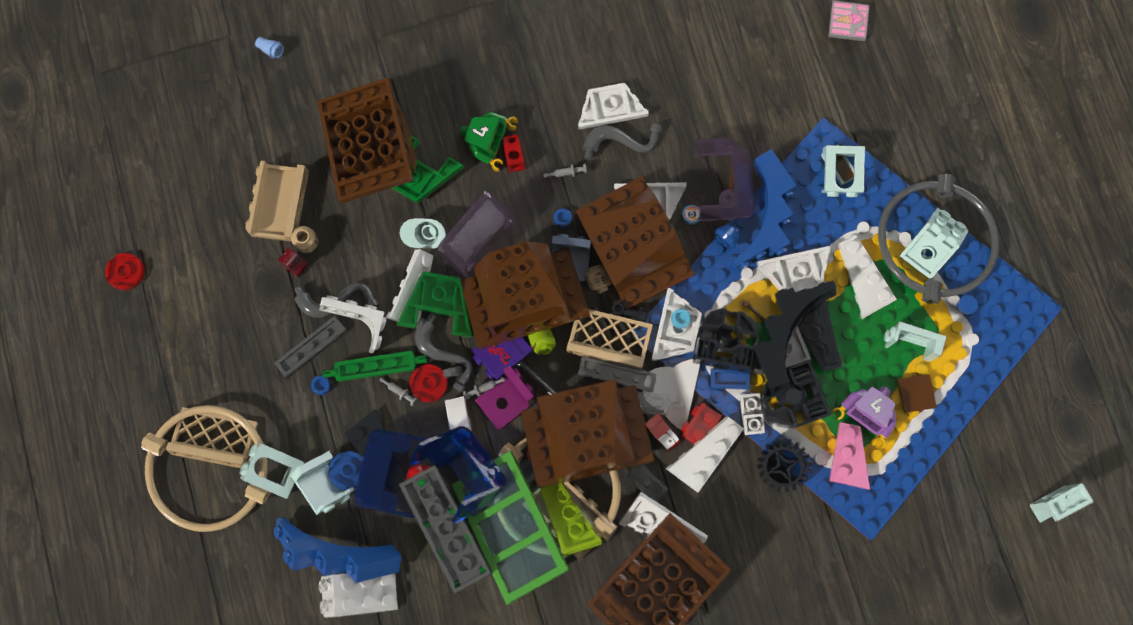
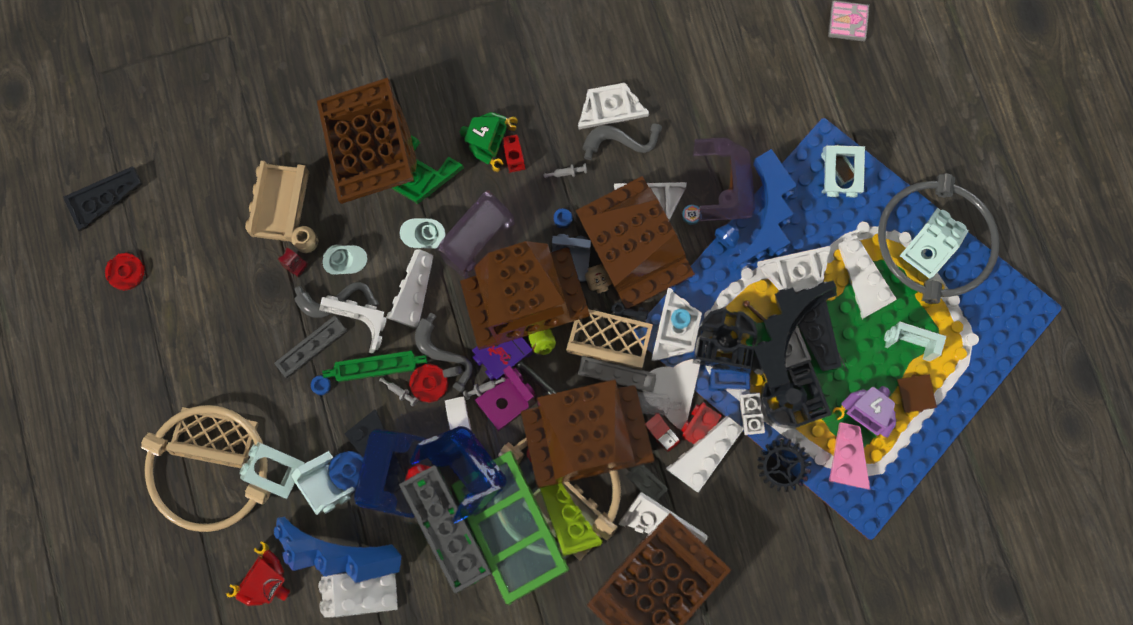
(96, 199): none -> black wing
(262, 580): none -> red torso
(270, 47): light blue cone -> none
(344, 259): none -> light aqua piece
(437, 295): green wing -> none
(967, 305): blue tile -> none
(1061, 502): light aqua panel -> none

